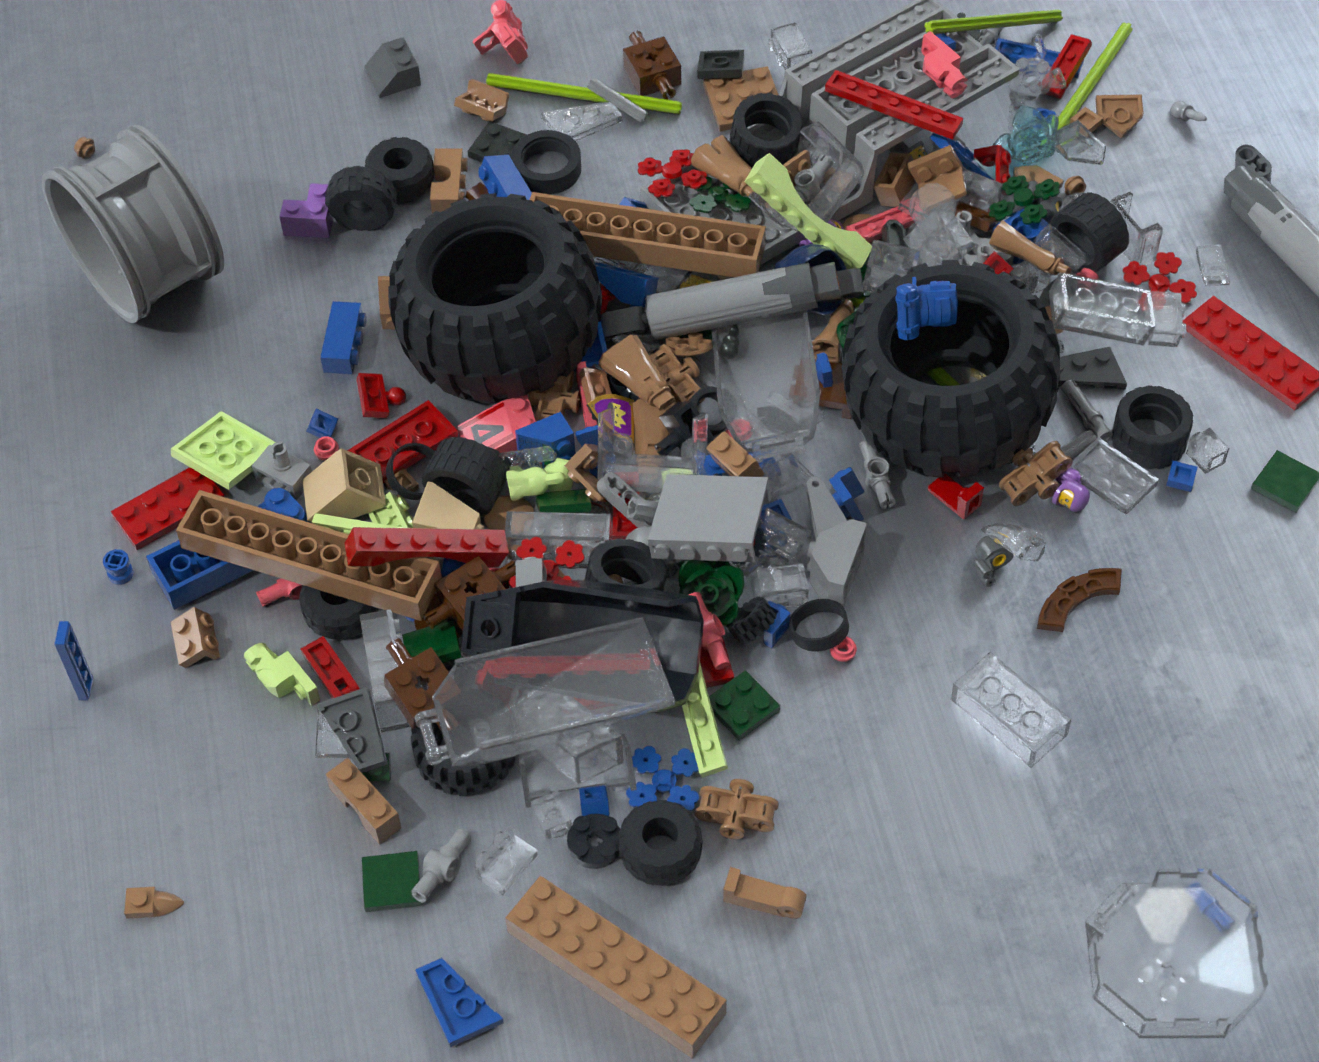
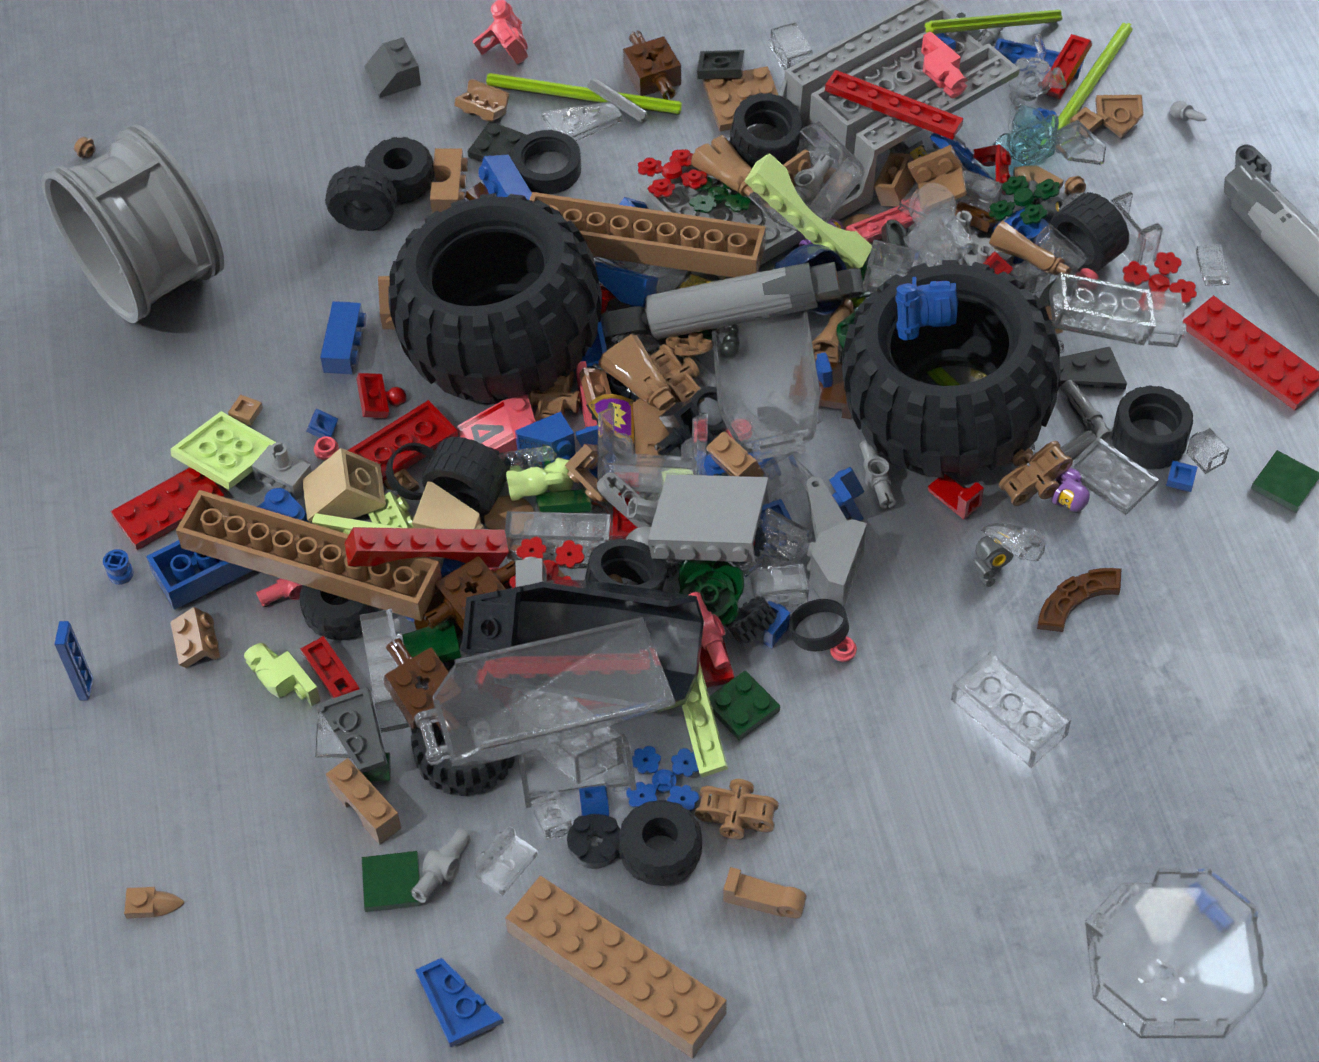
(245, 410): none -> medium nougat plate
(307, 217): medium lavender brick -> none

